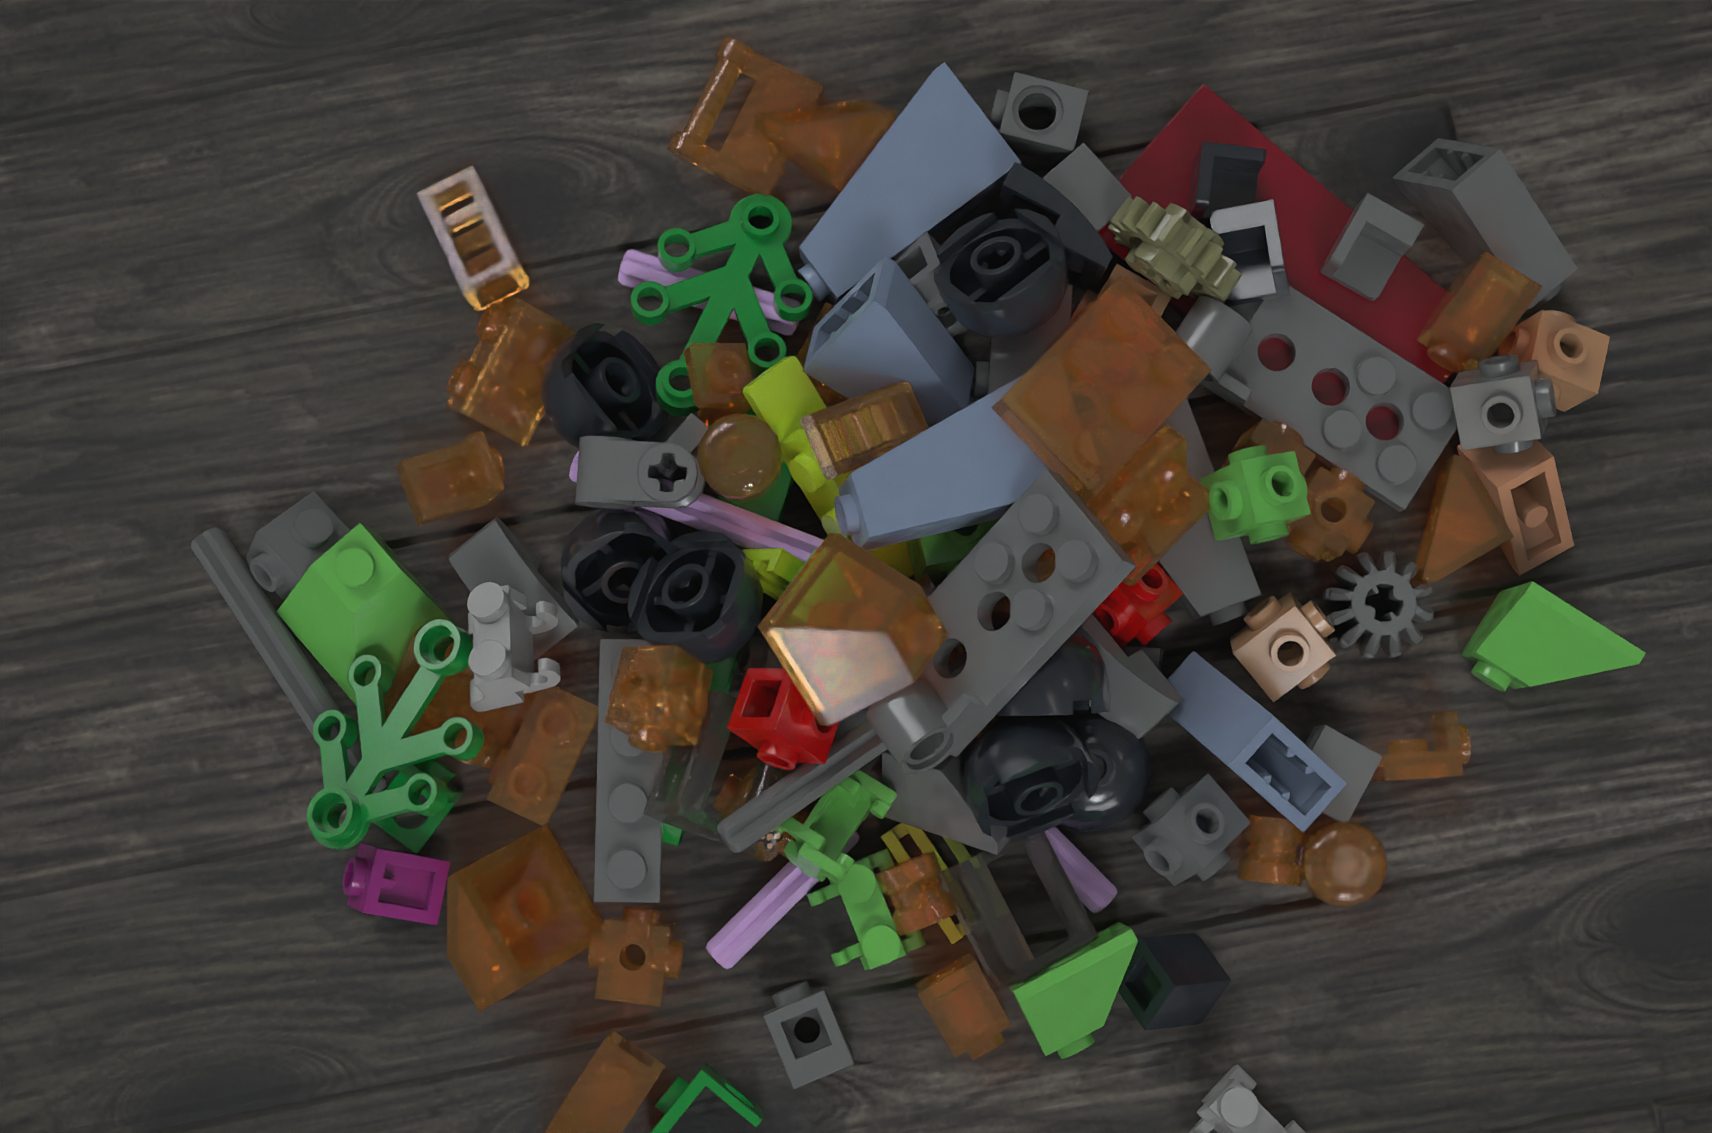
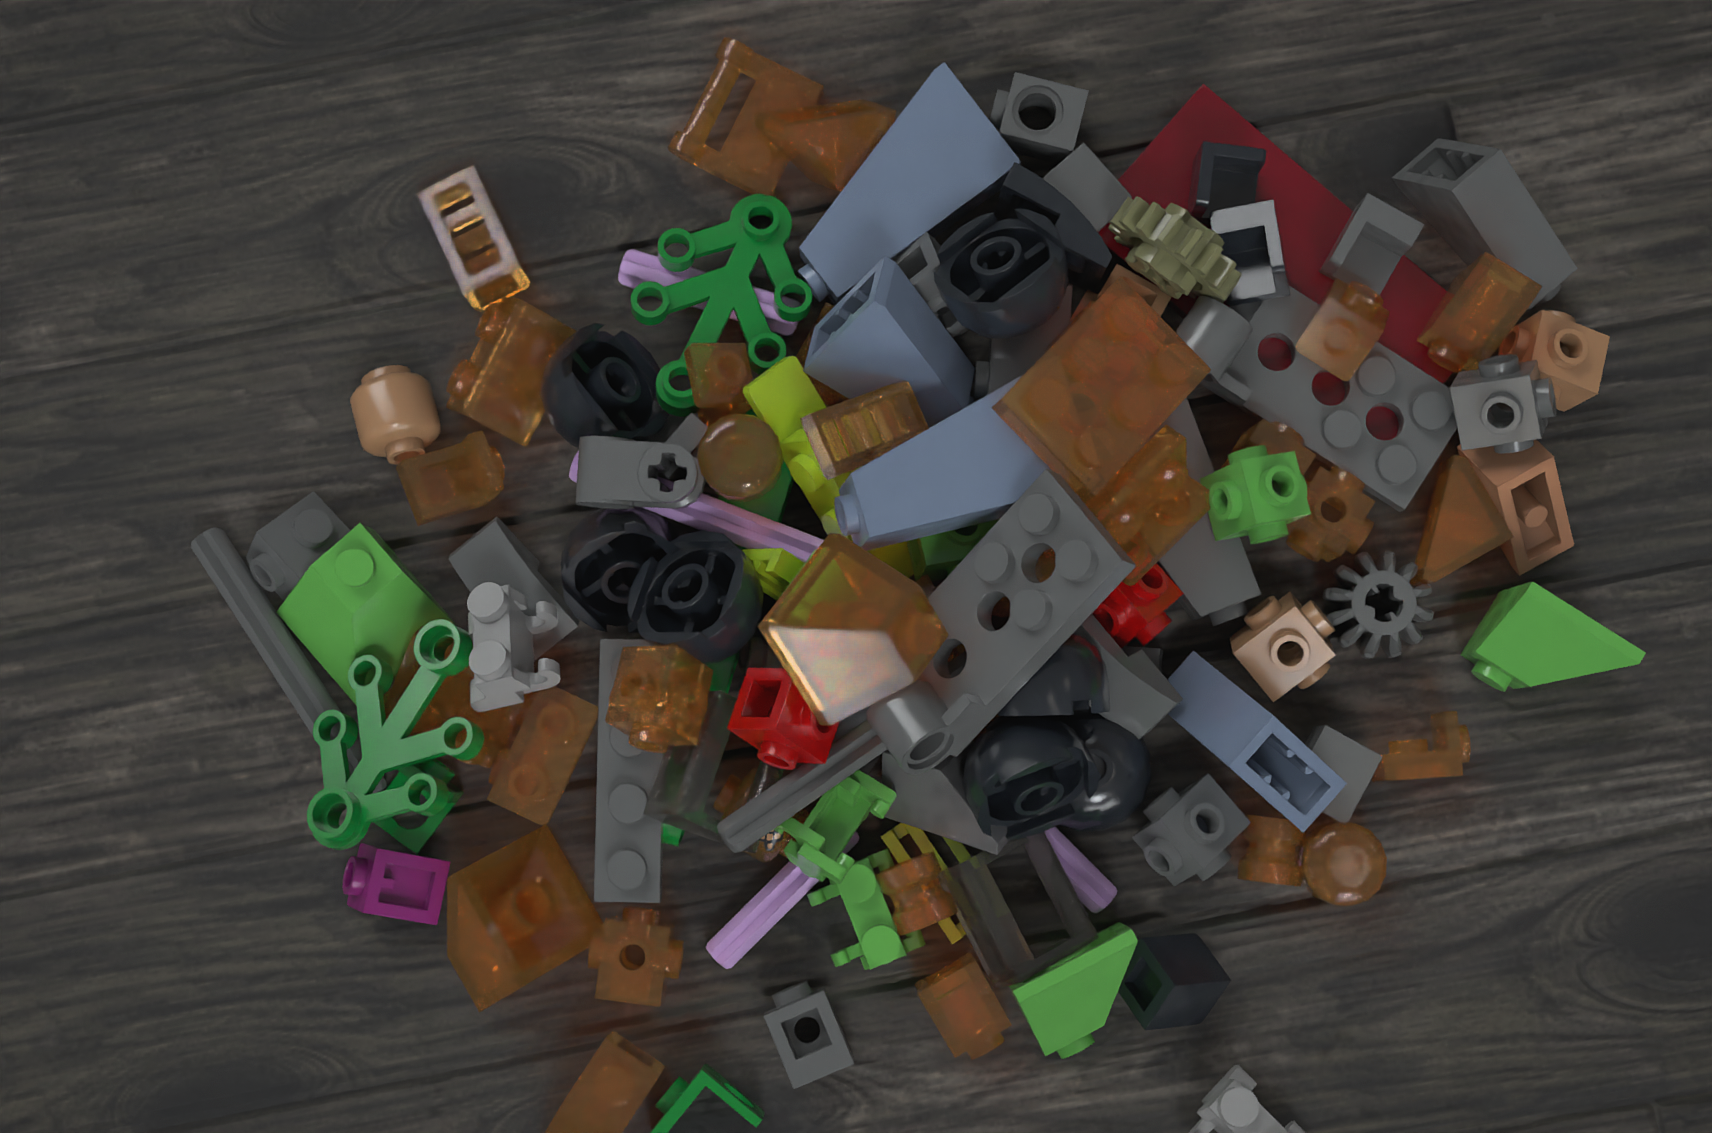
(395, 413): none -> medium nougat head
(1344, 328): none -> clear orange bracket

